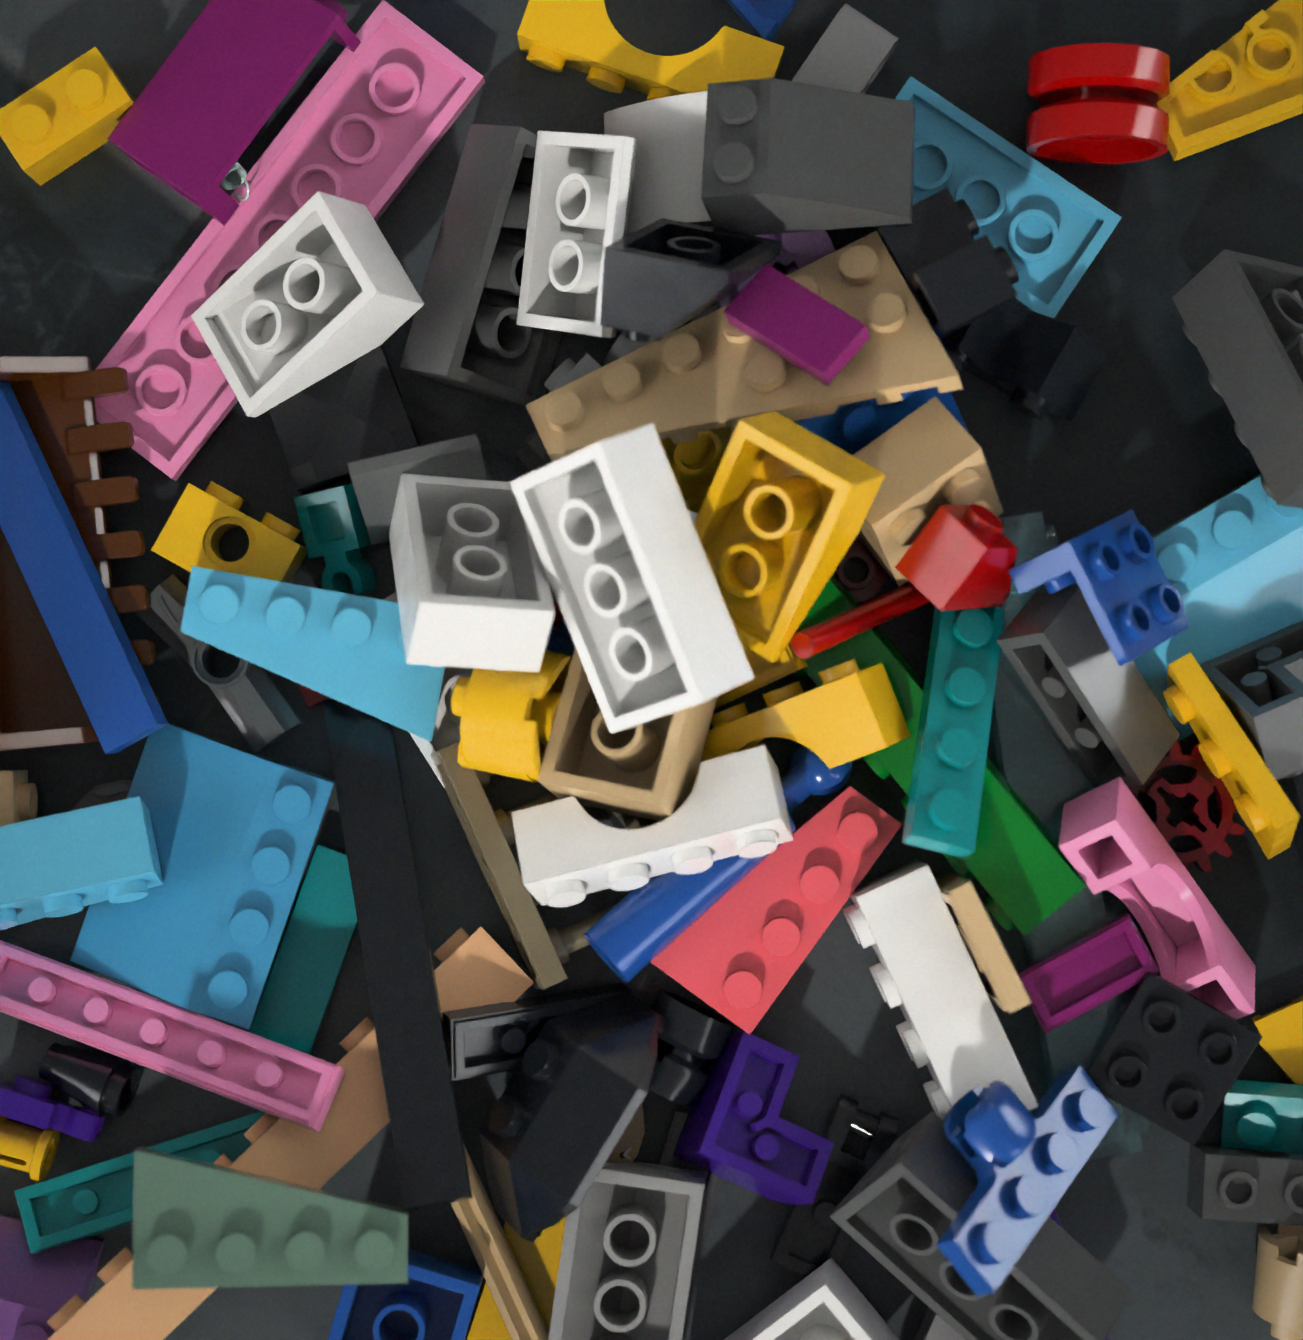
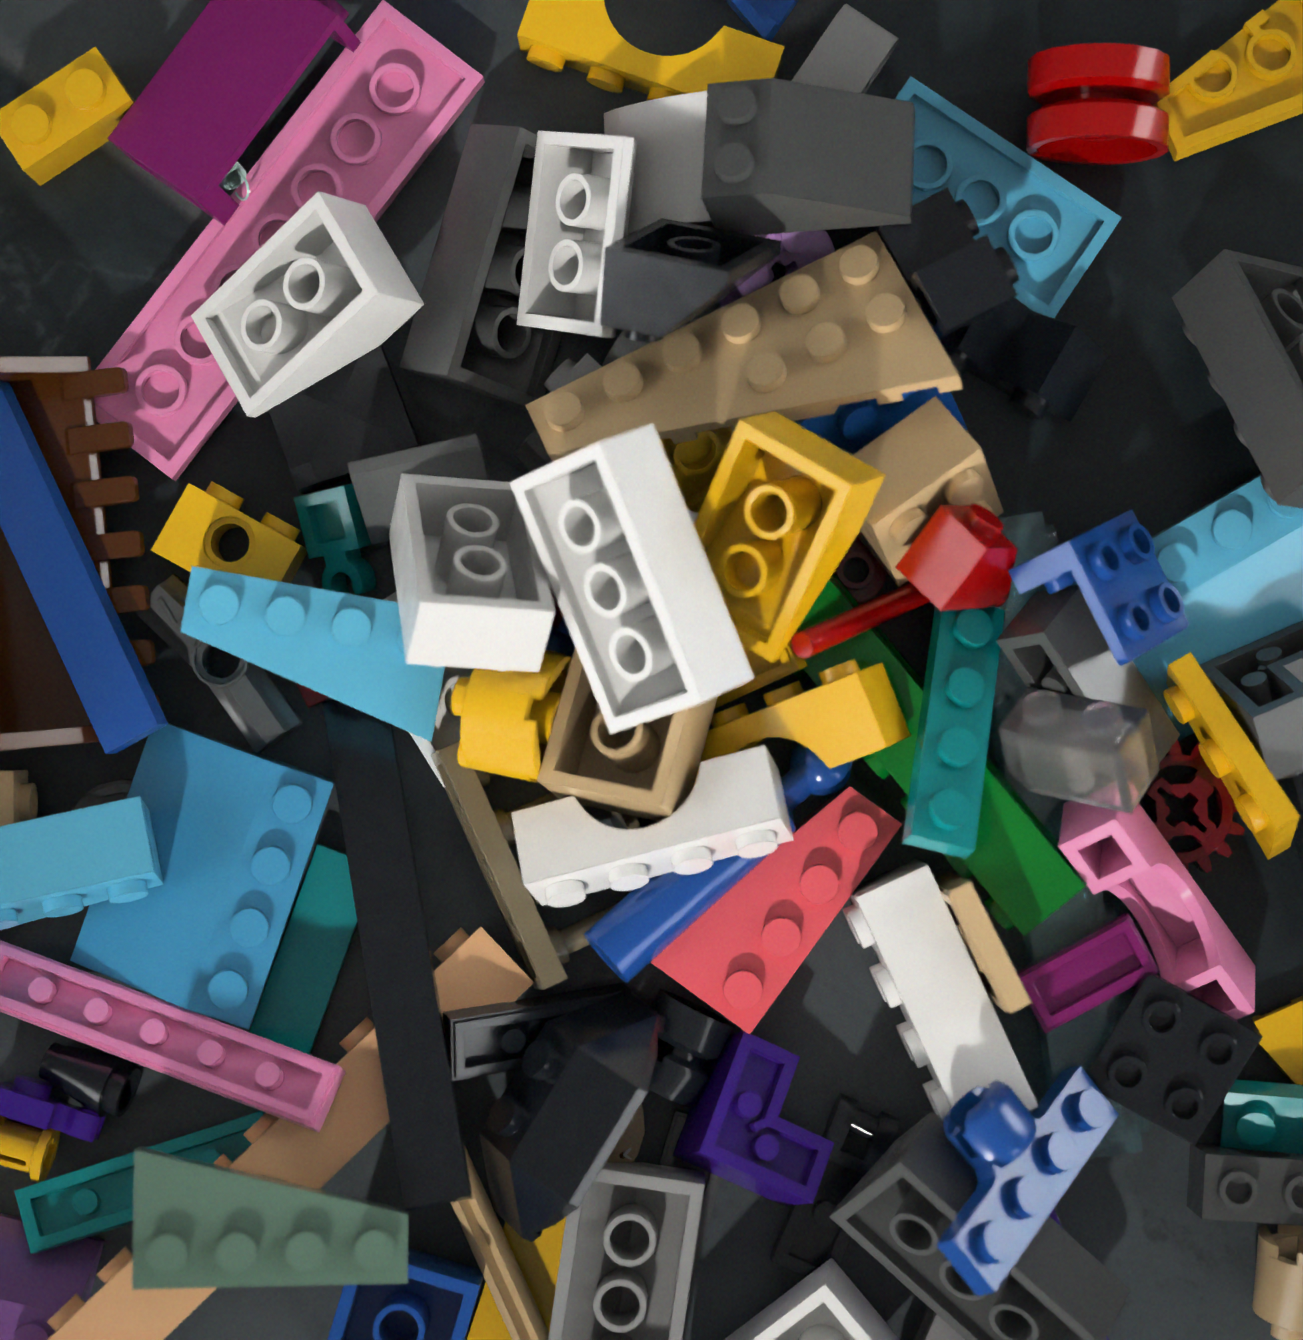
(797, 324): magenta tile -> none
(1079, 749): none -> clear brick

